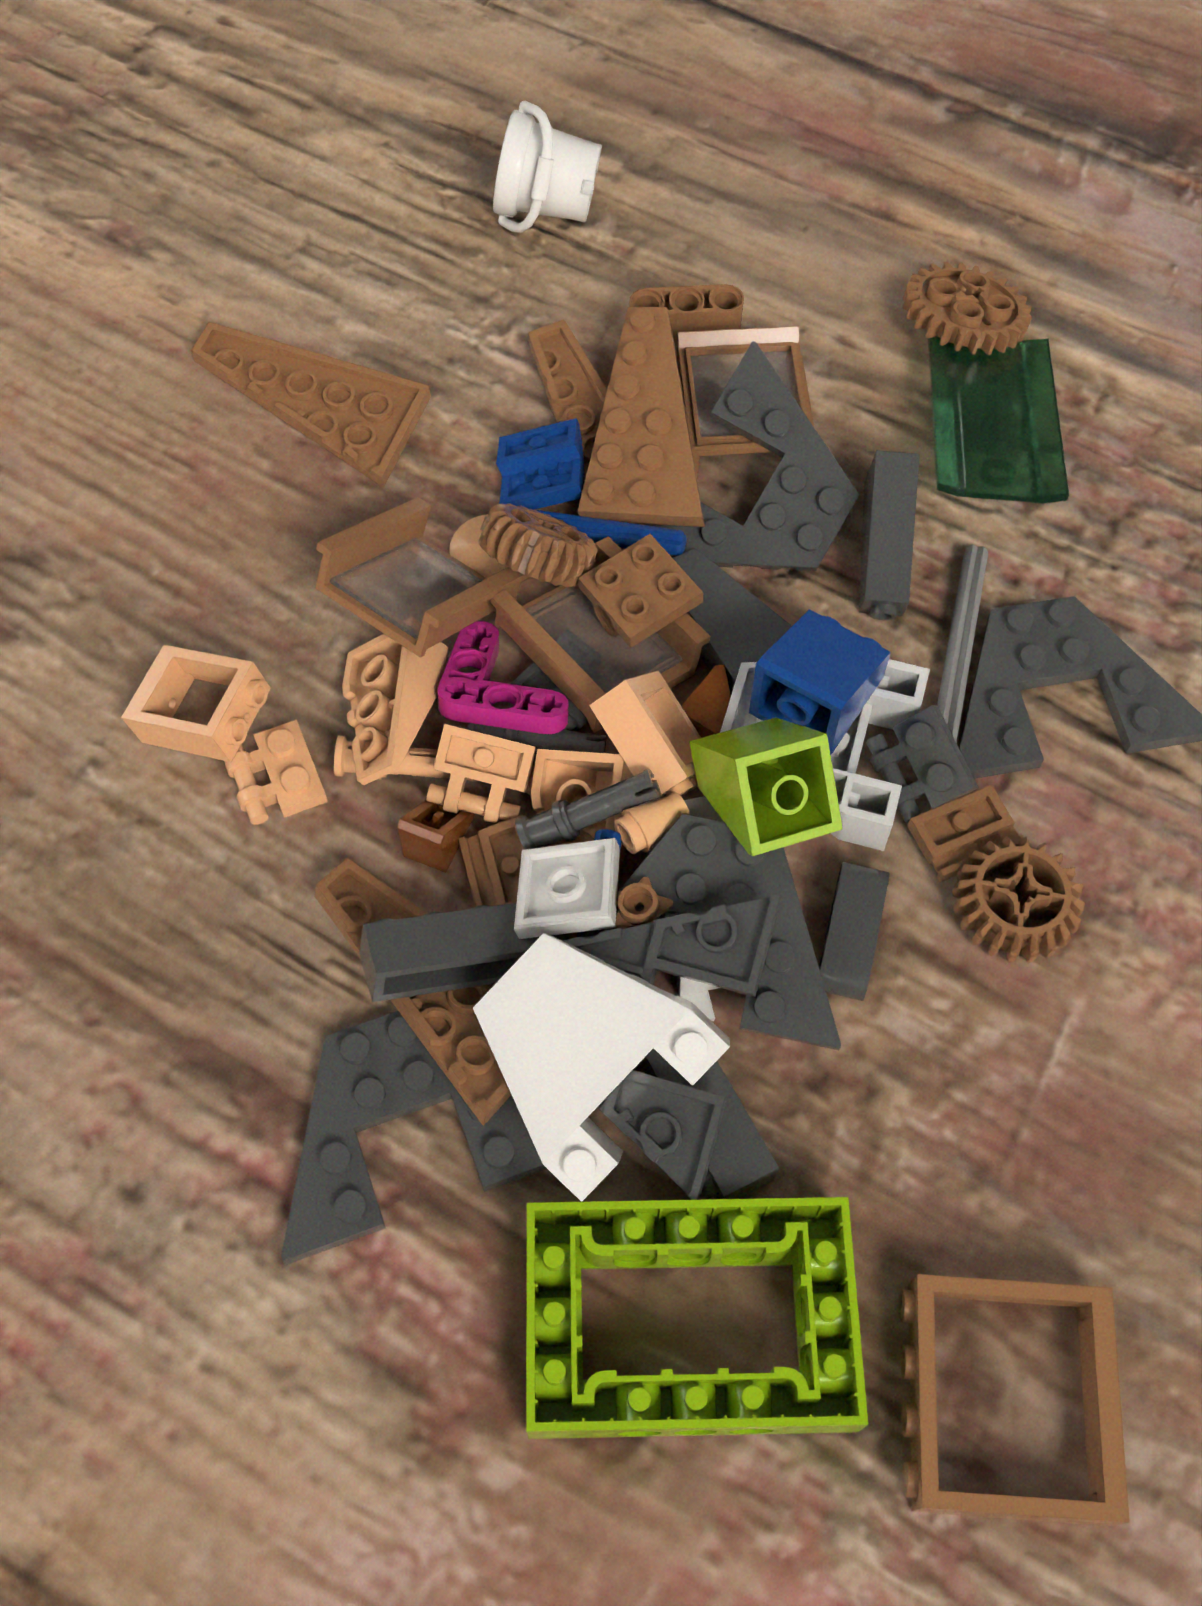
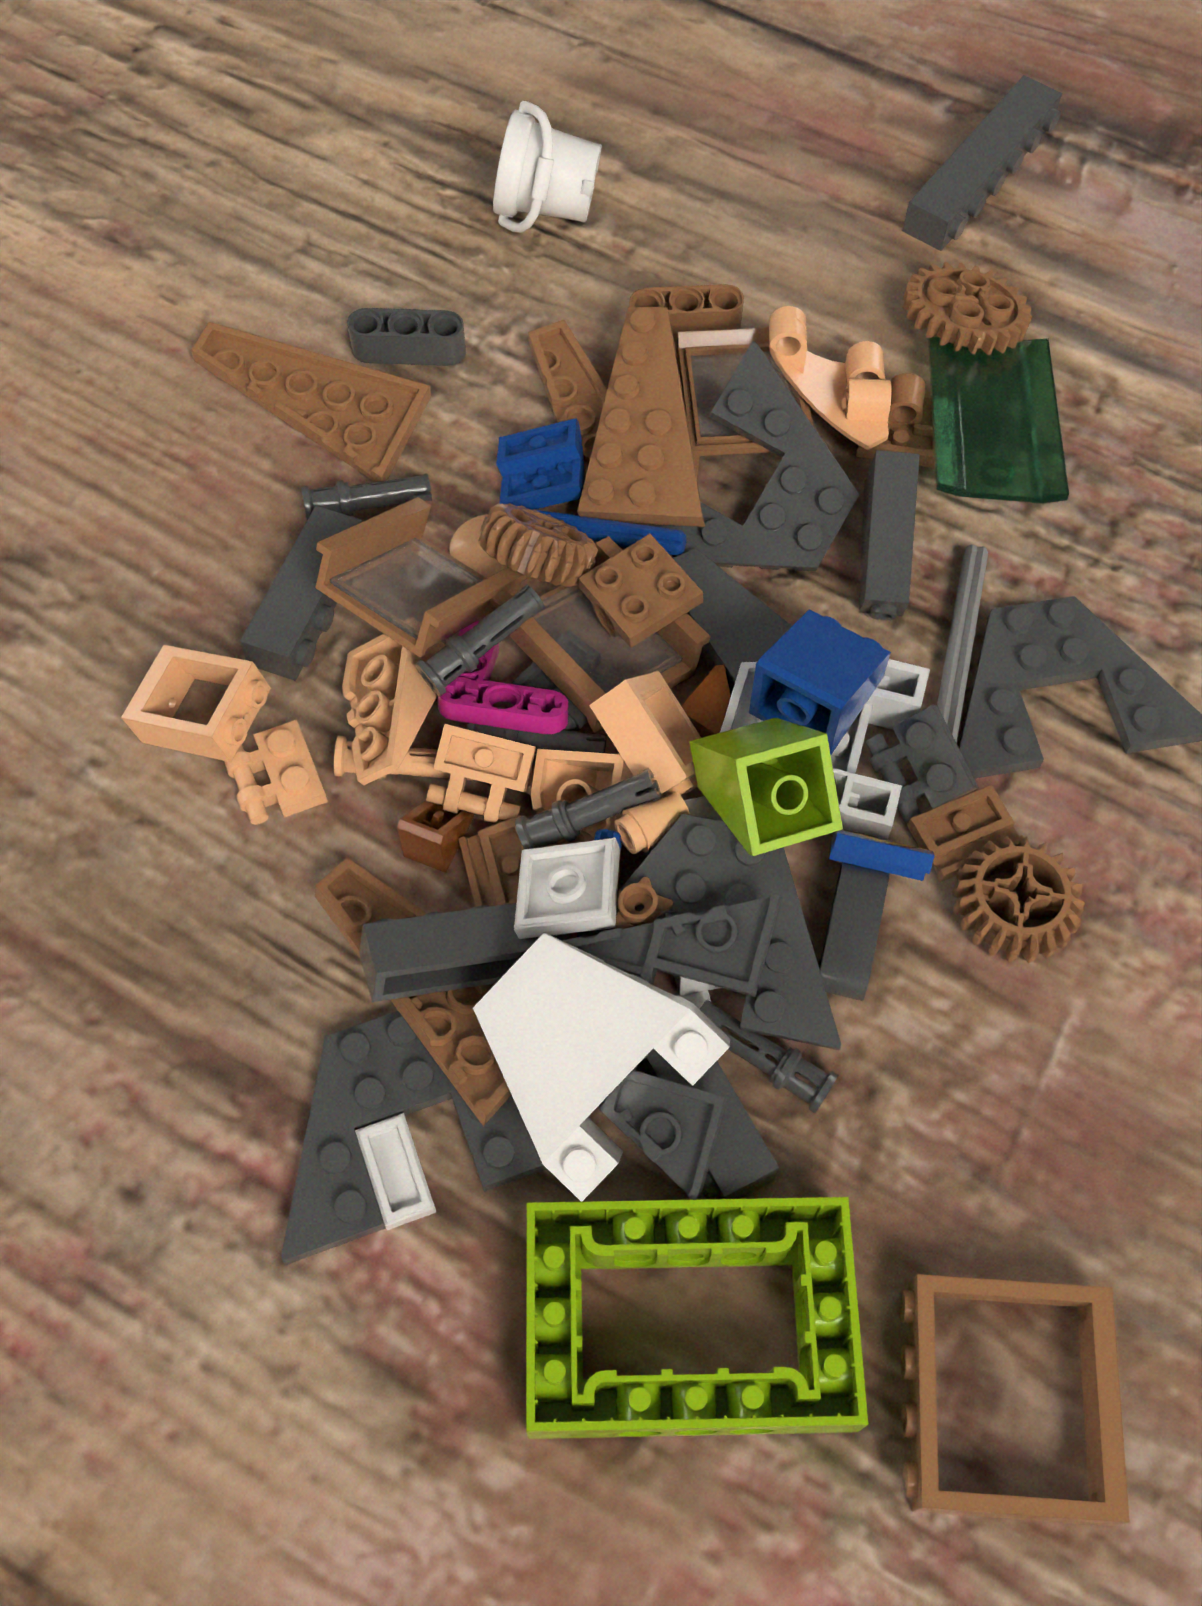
(293, 610): none -> dark grey brick
(359, 497): none -> dark grey pin
(395, 1171): none -> white tile
(407, 336): none -> dark grey beam
(463, 652): none -> dark grey pin
(790, 1061): none -> dark grey pin
(846, 394): none -> light nougat panel
(881, 855): none -> blue slope
(908, 421): none -> medium nougat plate
(982, 163): none -> dark grey brick

